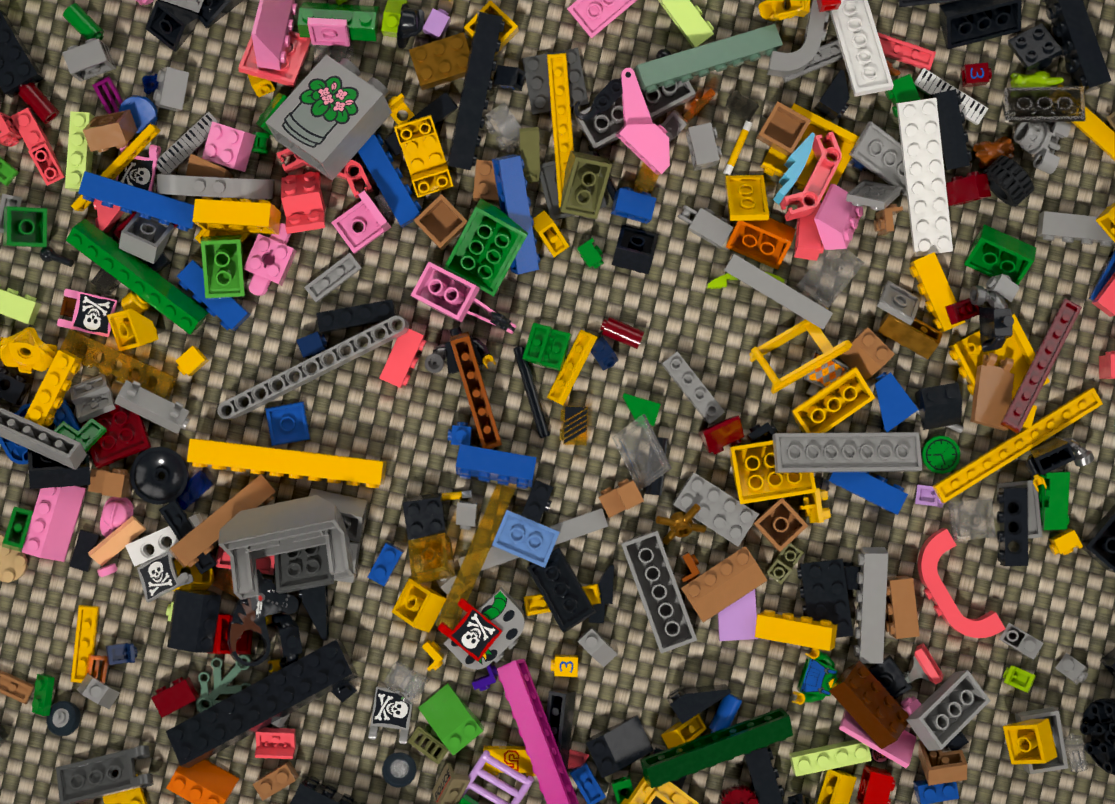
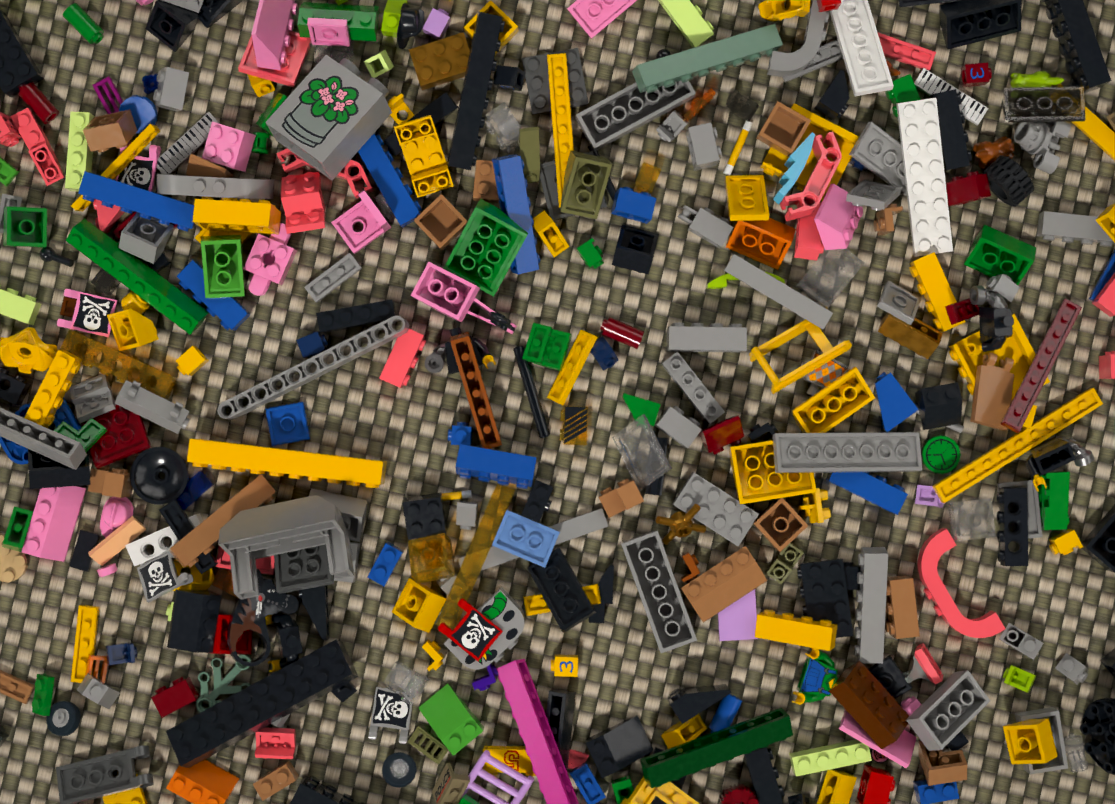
(88, 59): light grey brick -> none
(379, 64): none -> yellowish green brick
(597, 646): light grey slope -> none
(638, 133): bright pink slope -> none
(678, 426): none -> light grey brick
(706, 339): none -> light grey brick
(867, 354): medium nougat slope -> none
(1035, 47): black plate -> none

